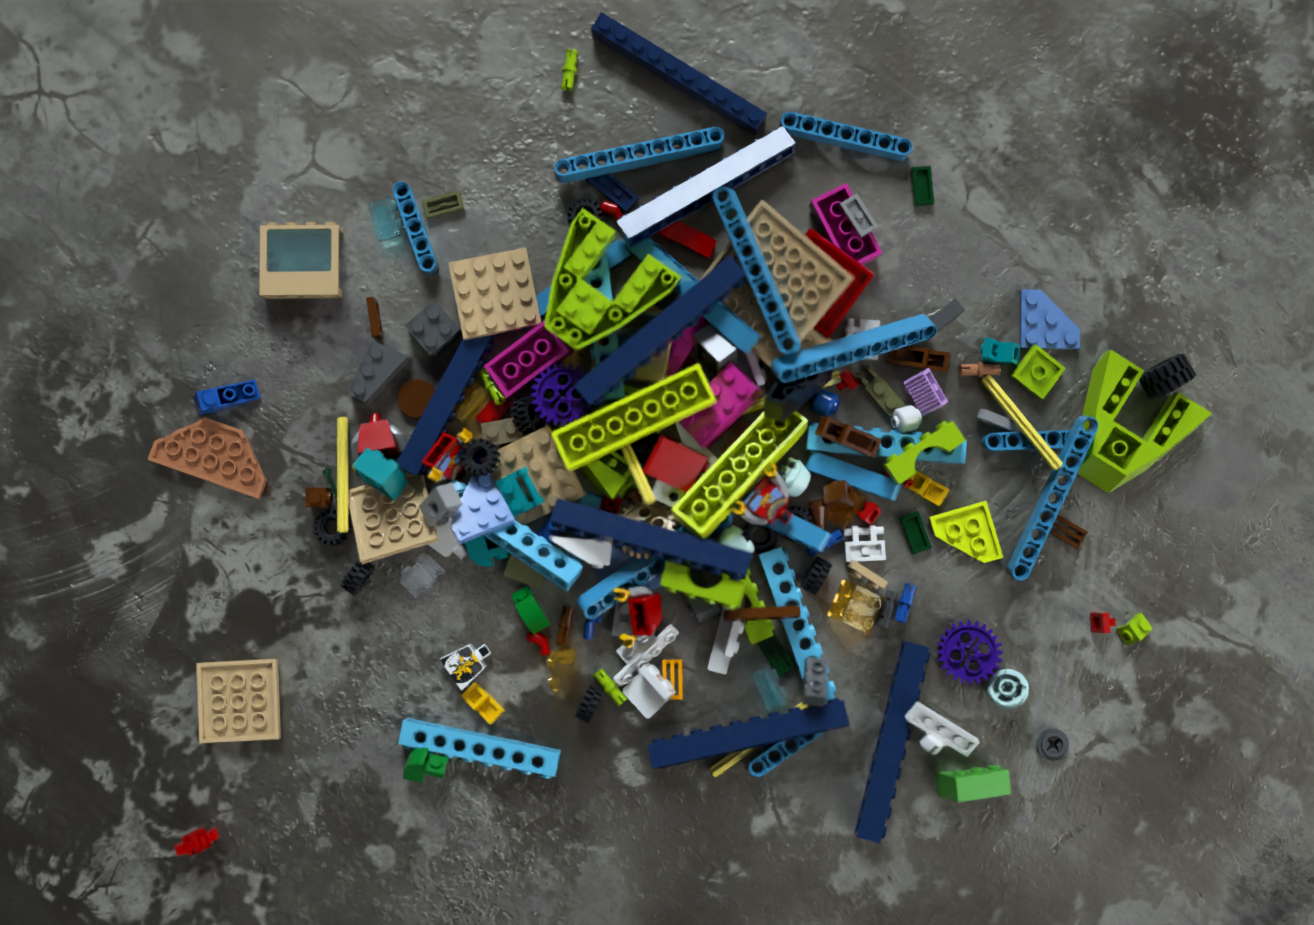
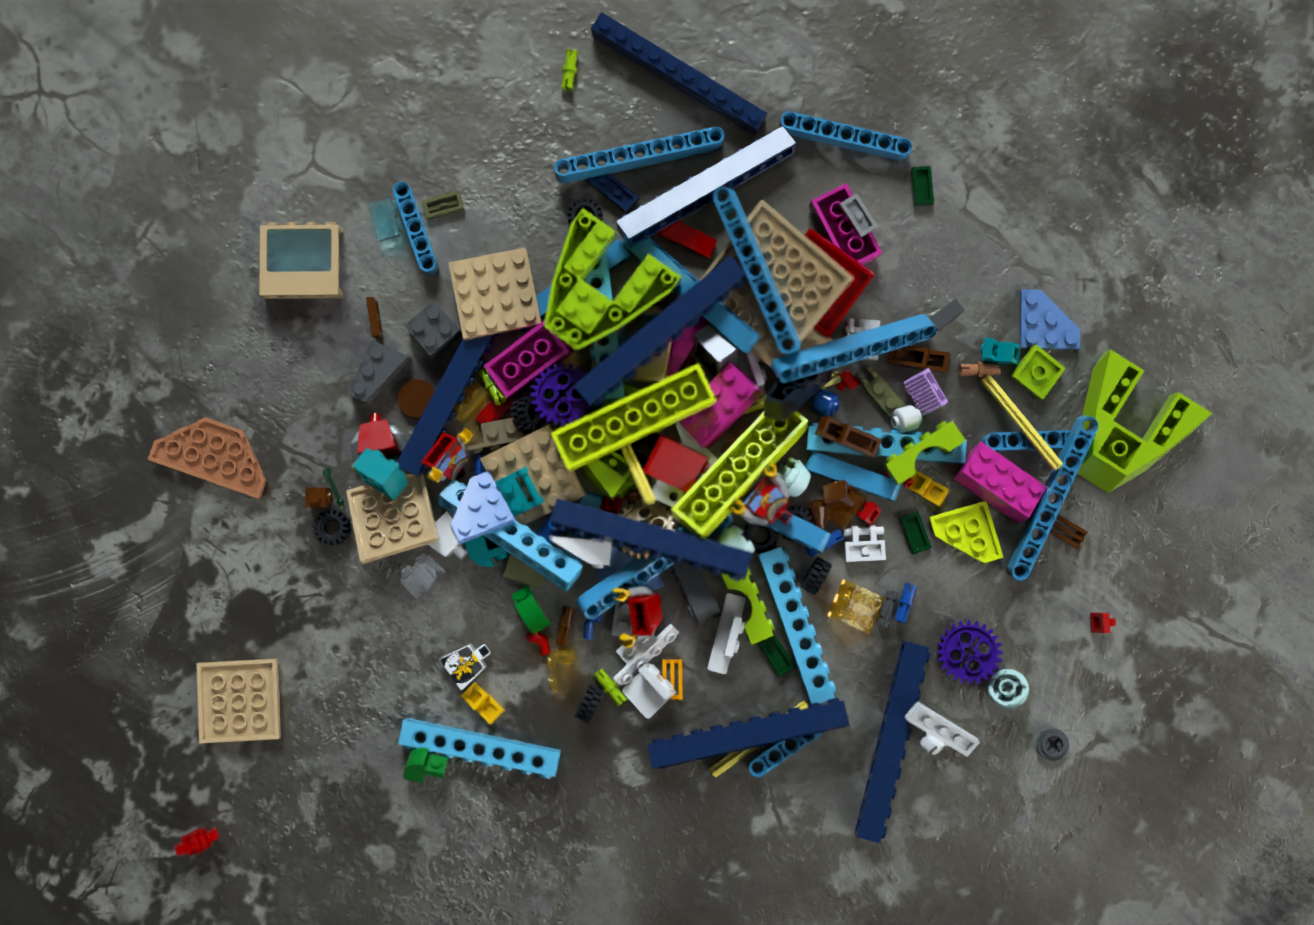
(225, 397): blue slope -> none
(342, 476): light yellow axle -> none
(357, 577): black tyre -> none
(440, 505): light grey brick -> none
(472, 449): black tyre -> none
(611, 209): red arm -> none
(679, 578): lime arch -> none
(761, 613): reddish brown beam -> none
(768, 687): clear light blue bracket -> none
(815, 681): dark grey brick -> none
(858, 570): tan plate -> none
(973, 783): bright green wedge -> none
(995, 420): light grey beam -> none
(1000, 482): none -> dark pink brick
(1134, 629): lime bracket -> none
(1167, 376): black tyre -> none

